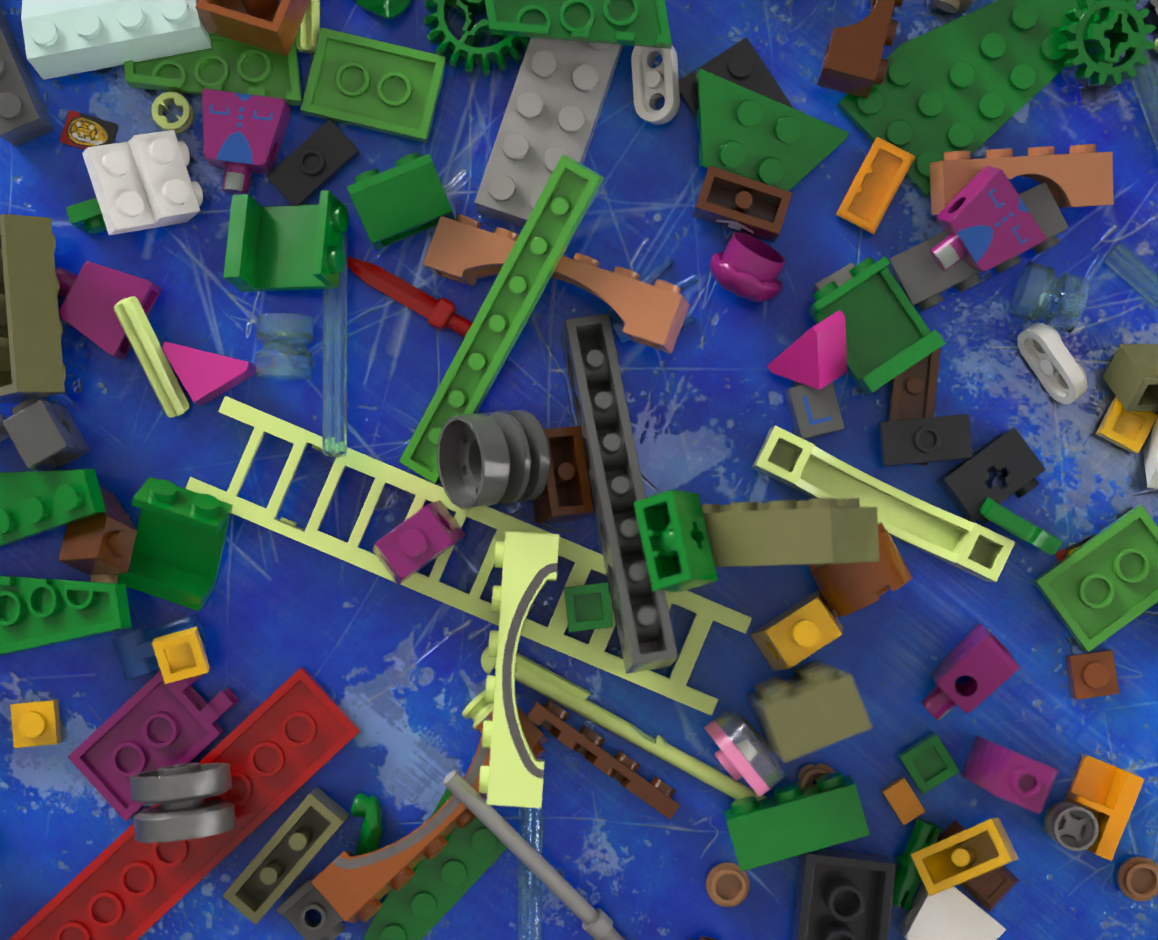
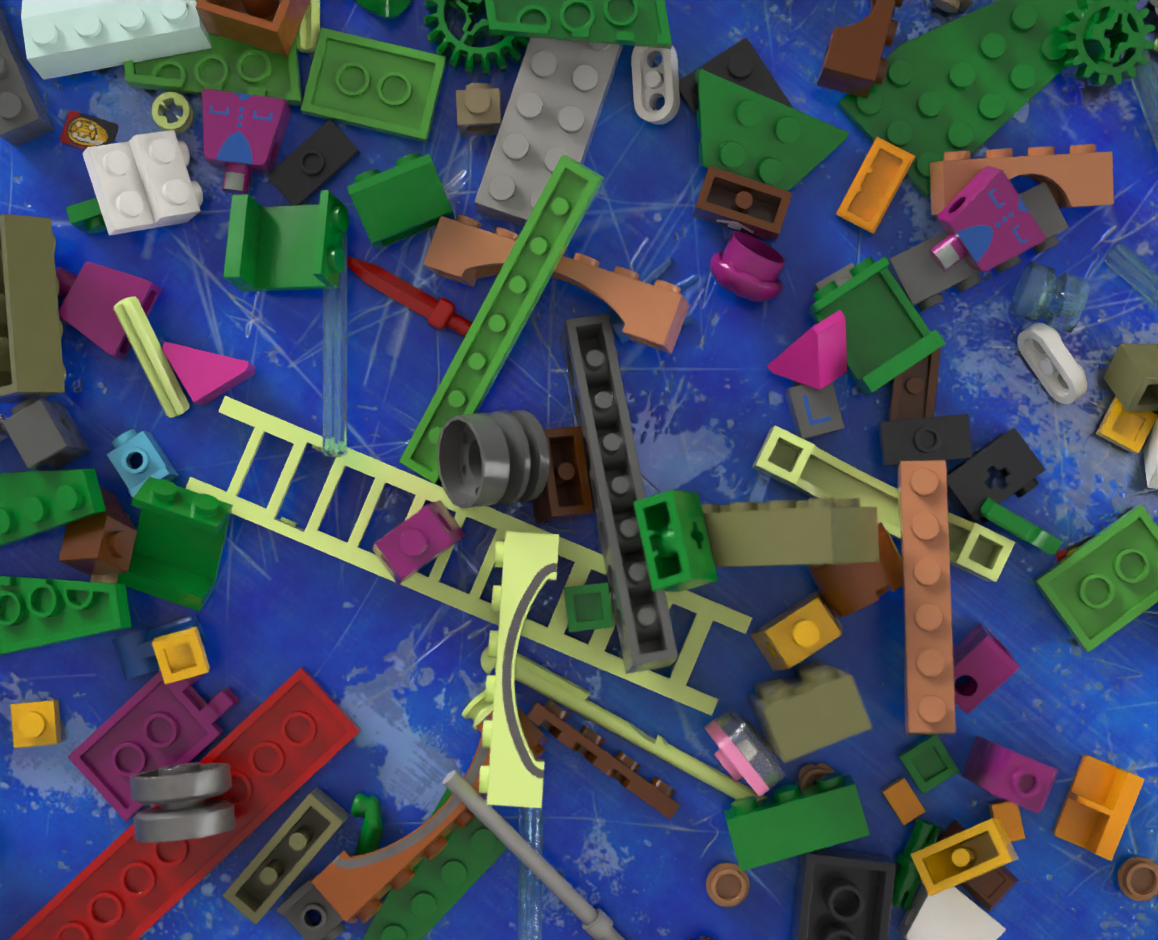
(154, 463): none -> medium azure brick
(284, 346): clear light blue wheel -> none
(479, 110): none -> dark tan brick
(926, 598): none -> nougat arch
(1009, 817): none -> light orange piece
(1077, 832): light grey wheel -> none
(1092, 674): dark orange plate -> none

